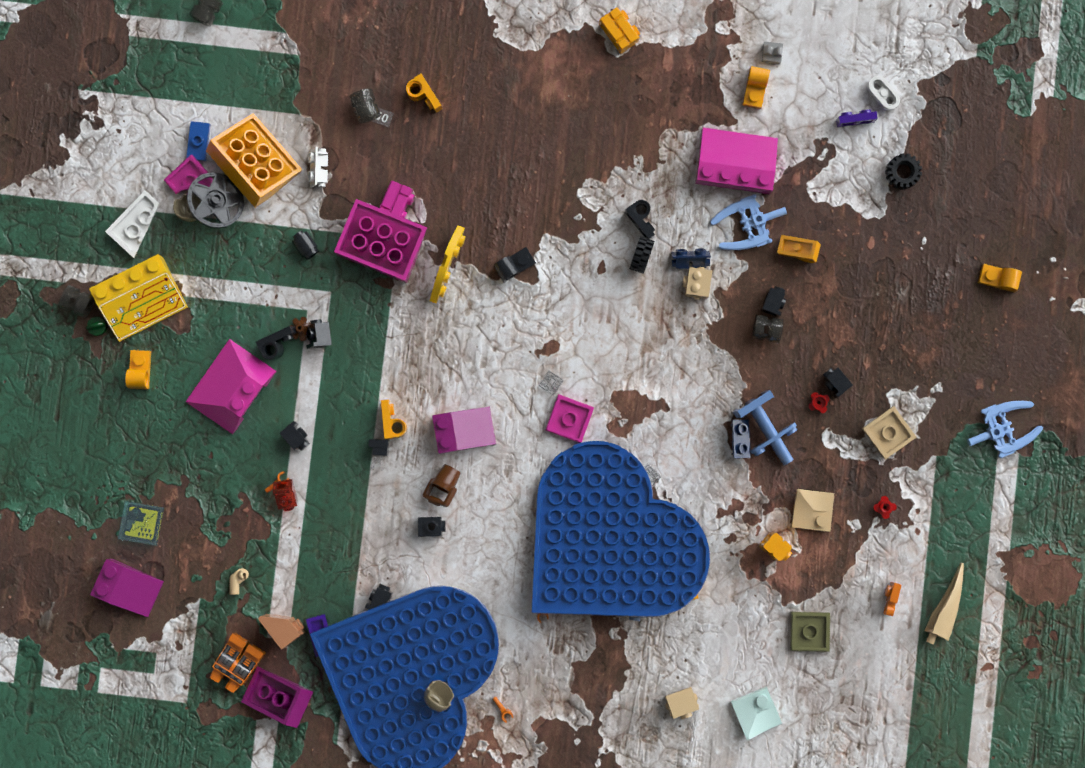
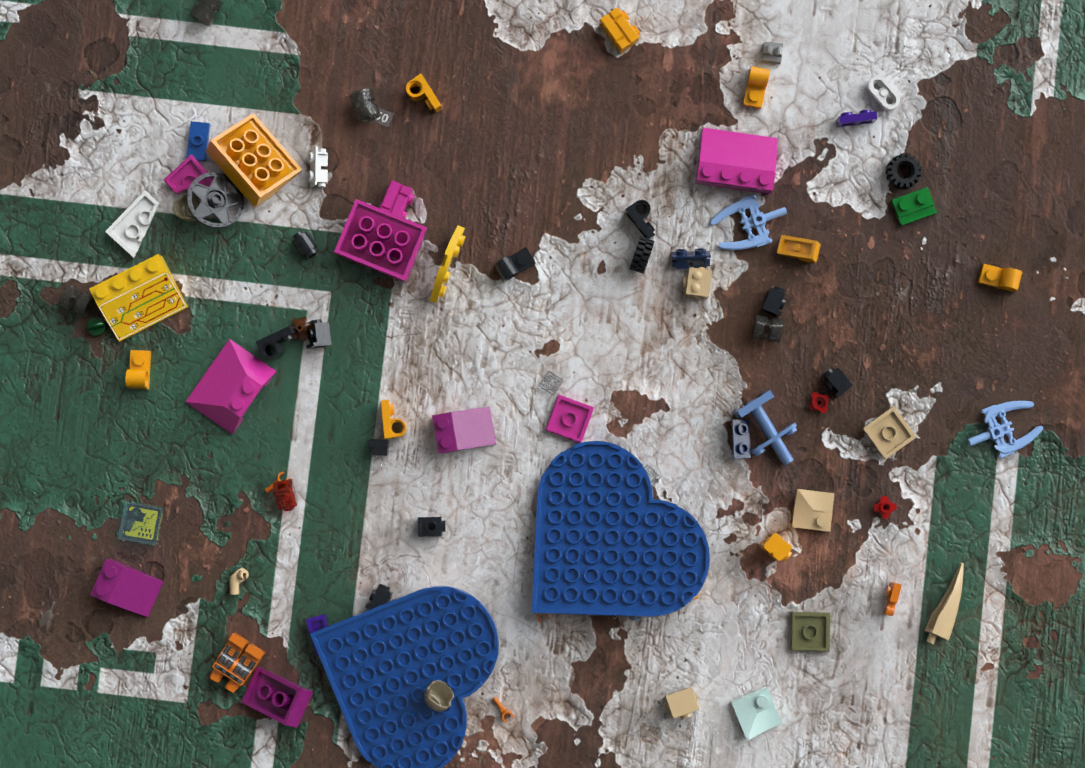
(282, 628): nougat slope -> none
(295, 436): black brick -> none
(444, 481): reddish brown piece -> none
(913, 206): none -> green plate

